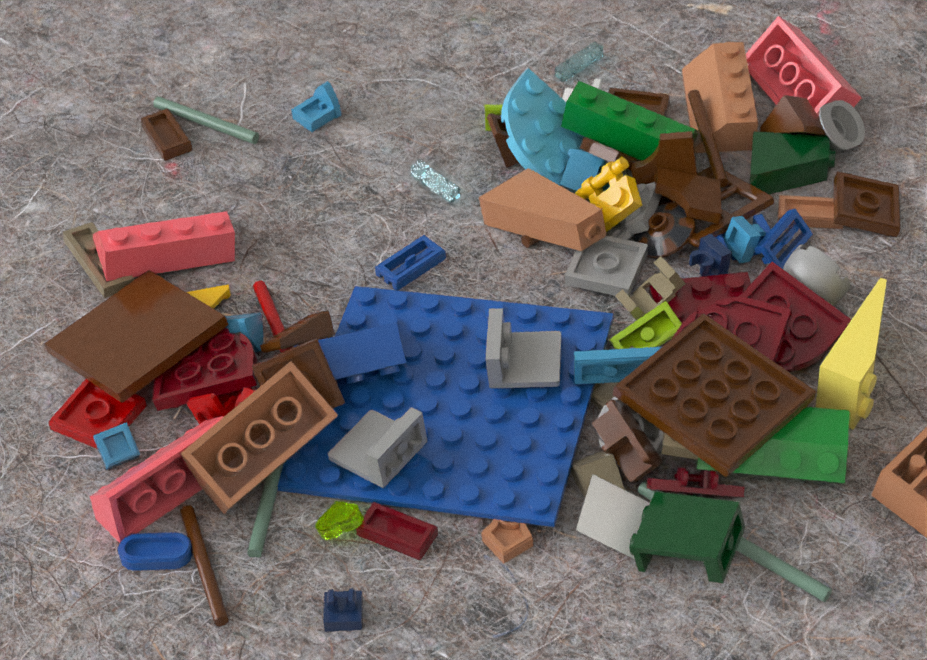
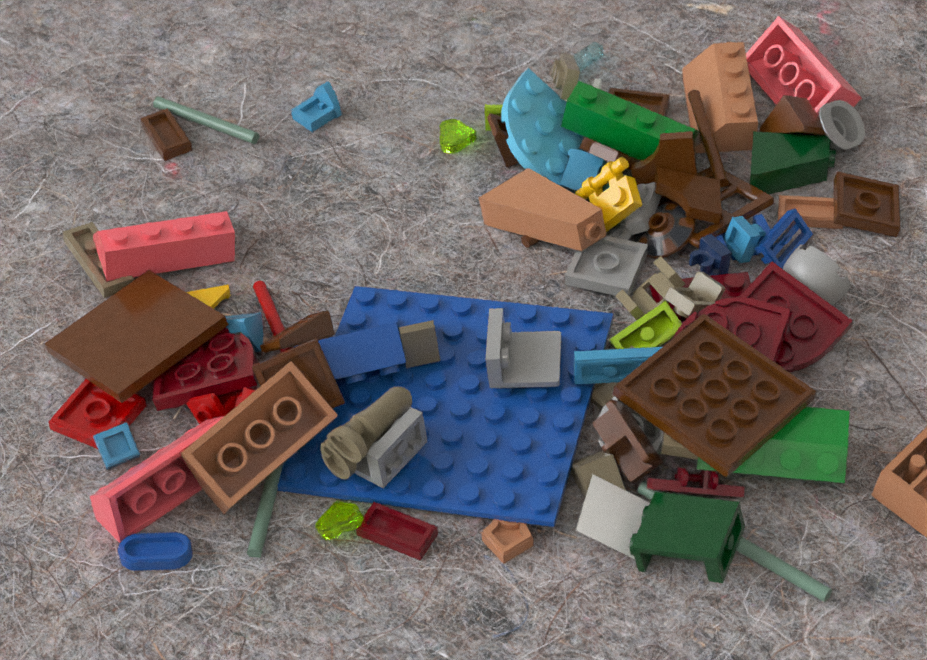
(204, 566): reddish brown bar -> none
(343, 610): dark blue tile -> none
(352, 441): none -> dark tan piece
(414, 264): blue tile -> none
(419, 343): none -> dark tan slope
(435, 181): clear light blue axle -> none
(455, 136): none -> clear neon green tile
(565, 75): none -> dark tan plate
(700, 294): none -> dark tan bracket
(848, 369): light yellow slope -> none

